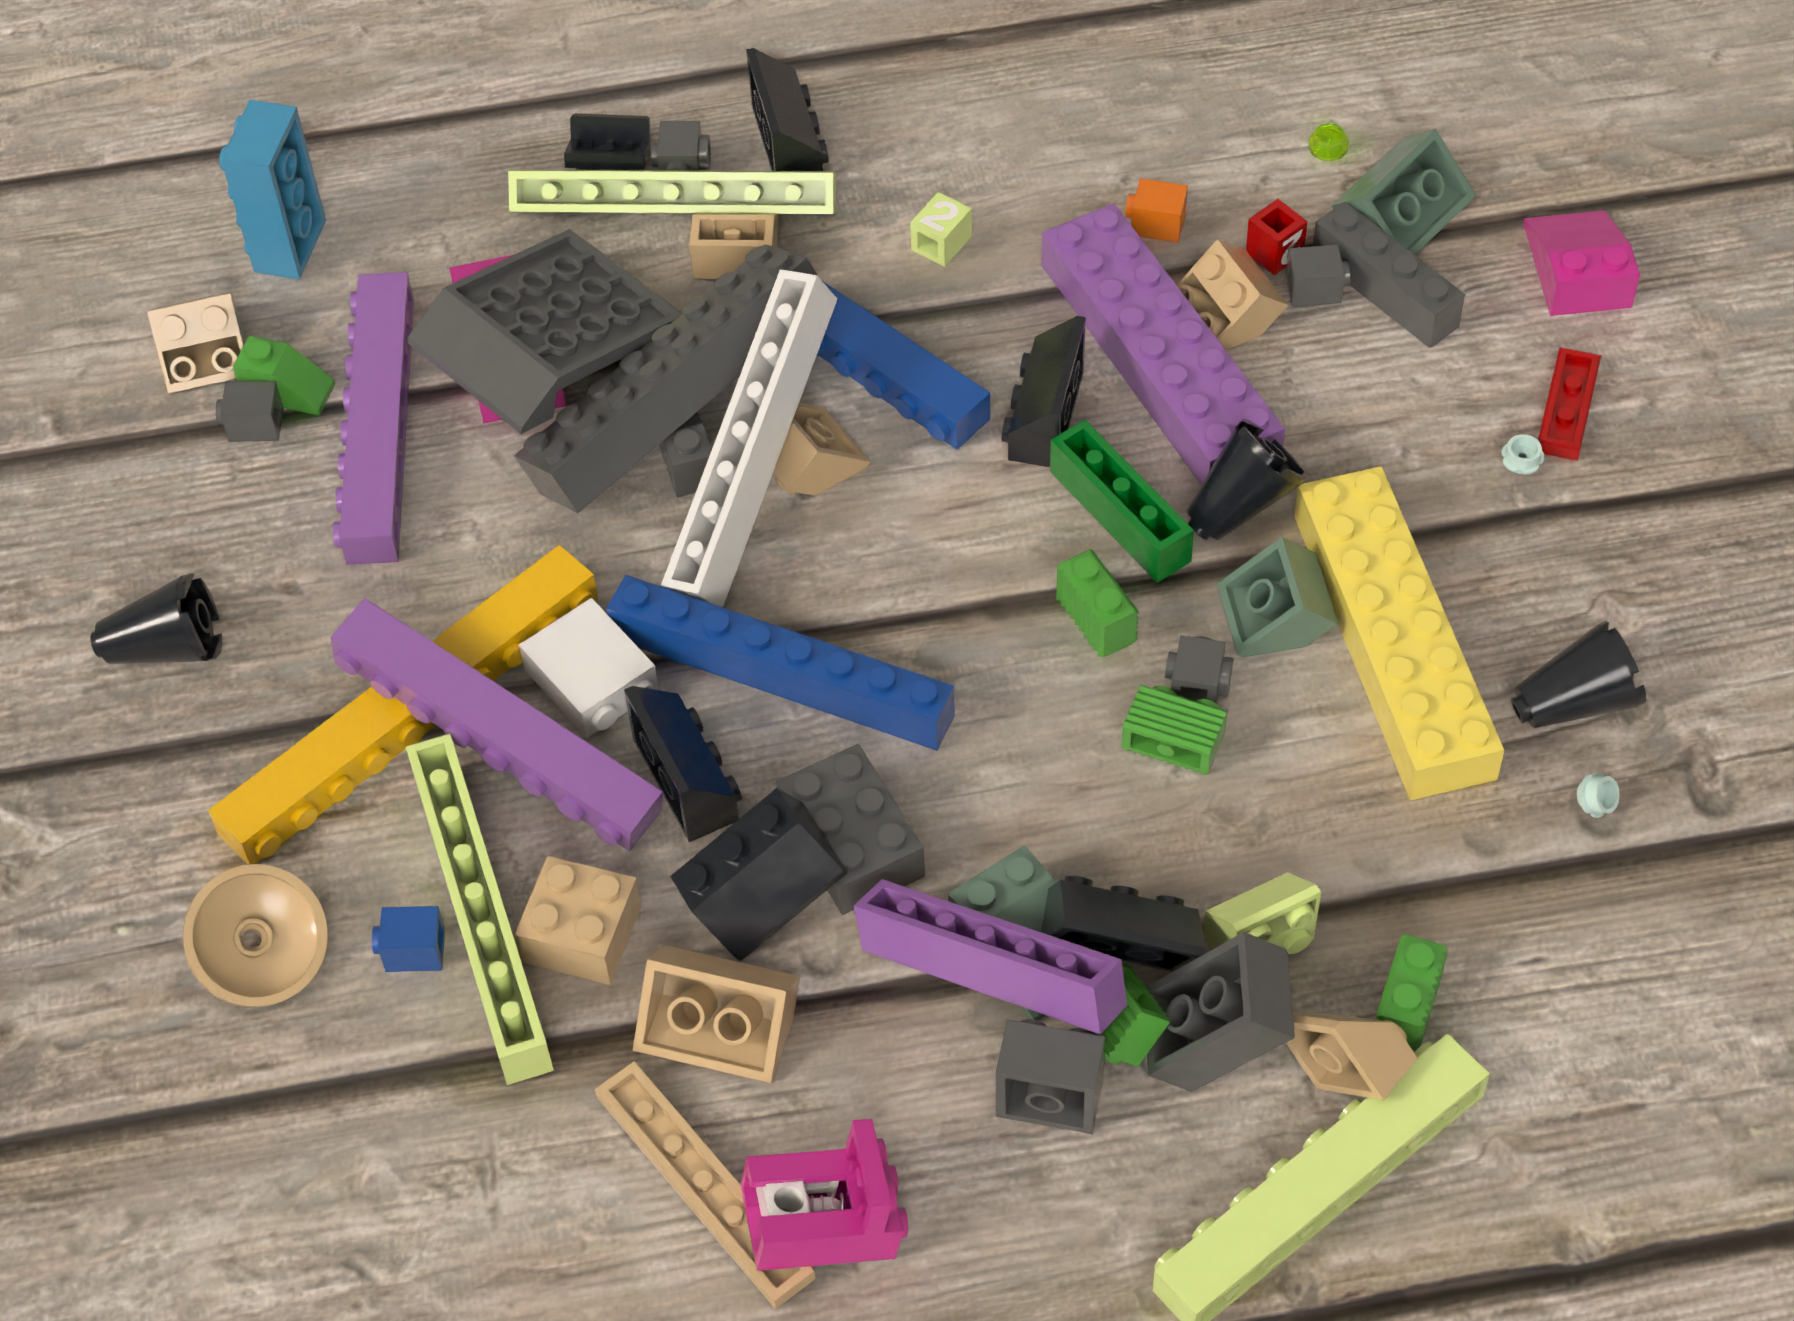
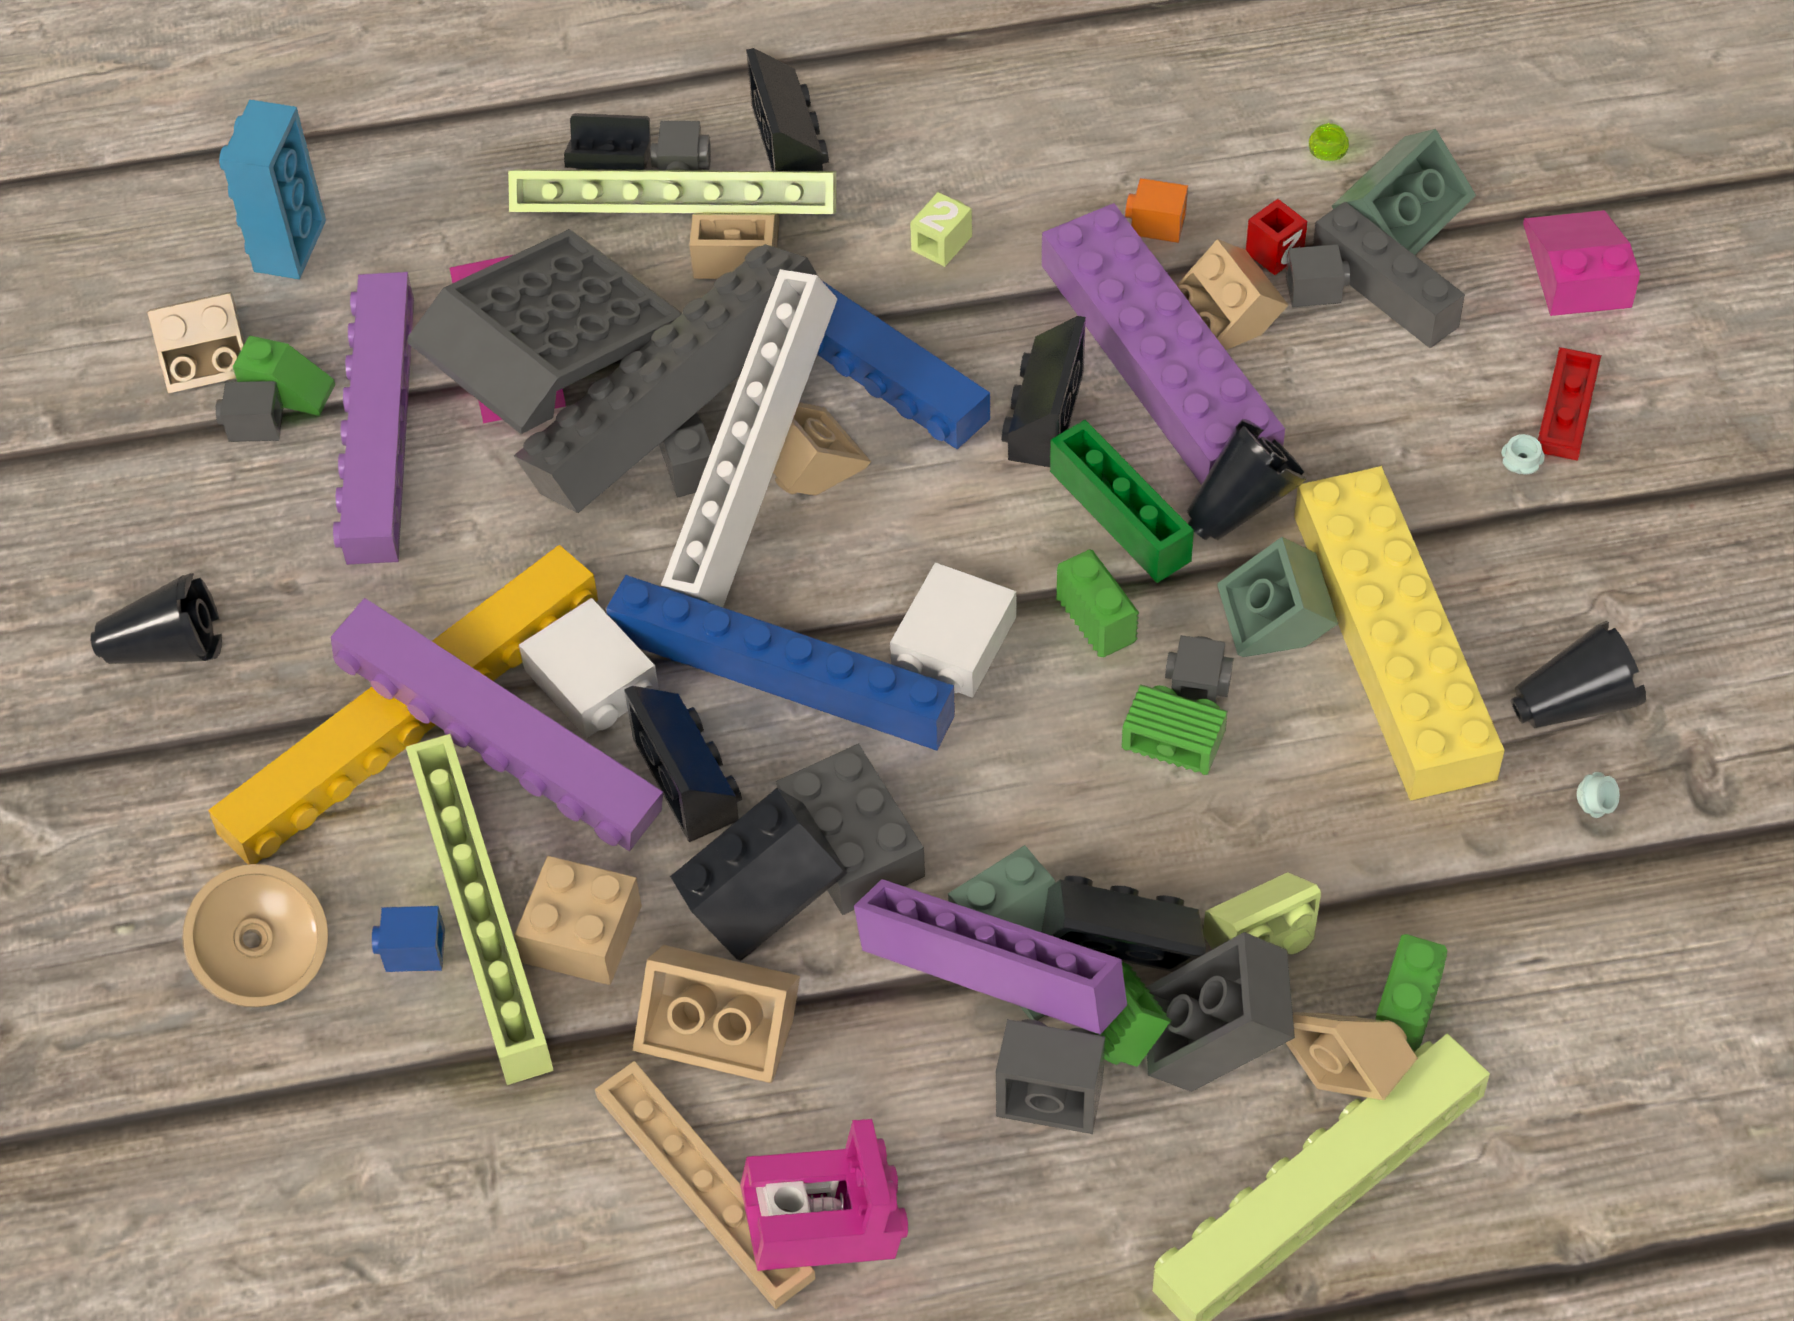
(954, 628): none -> white brick

